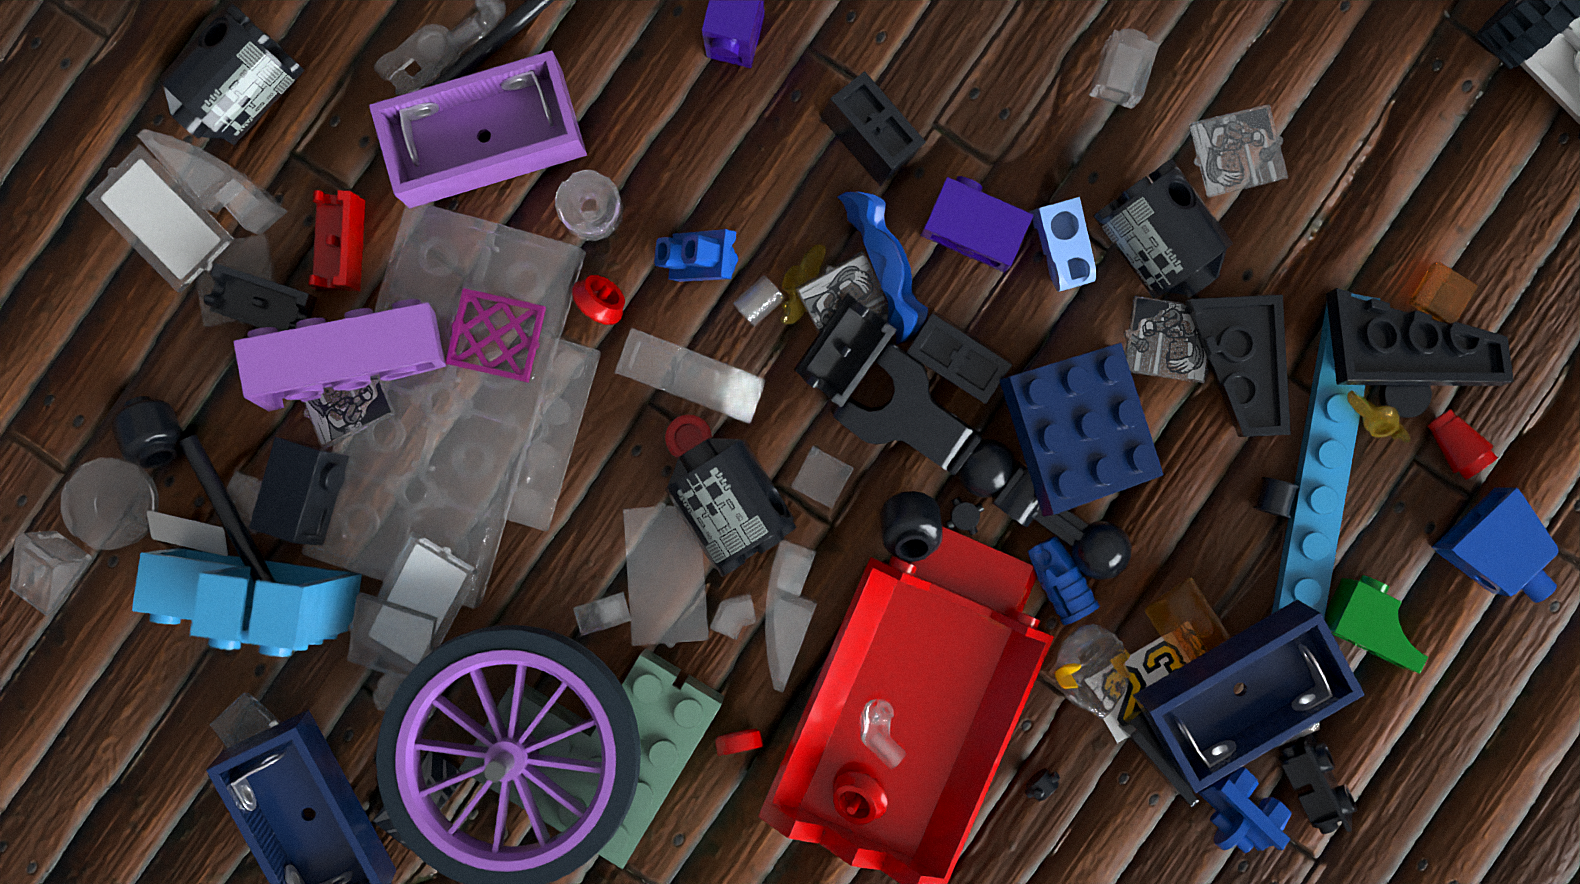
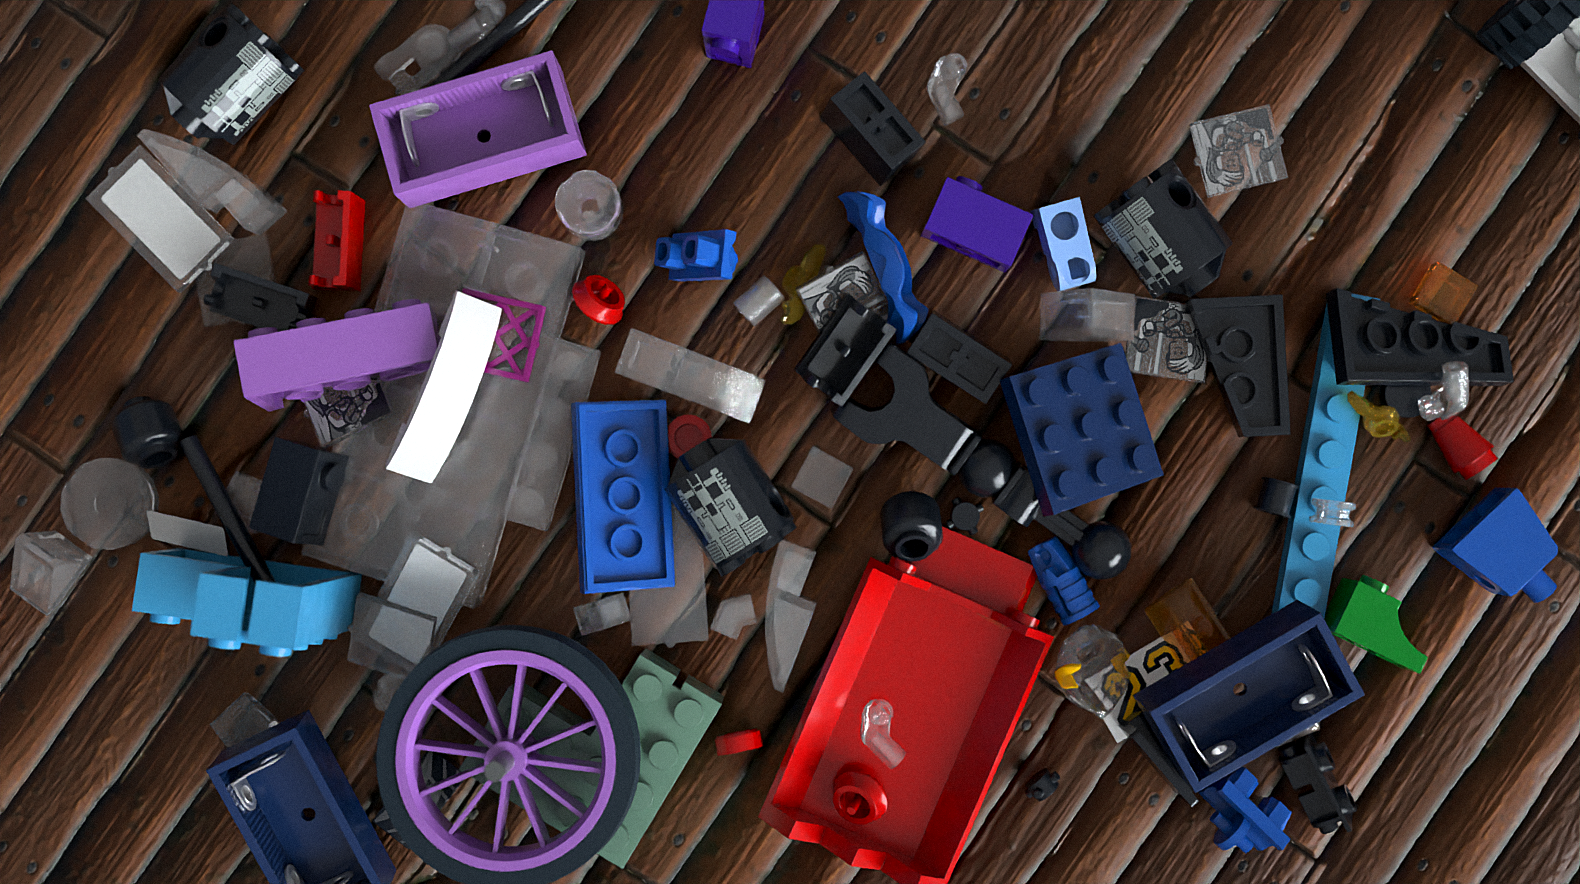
(447, 388): none -> white slope
(622, 495): none -> blue tile
(943, 85): none -> clear arm
(1087, 315): none -> clear slope
(1124, 67): clear brick -> none
(1332, 512): none -> clear bush
(1451, 397): none -> clear arm

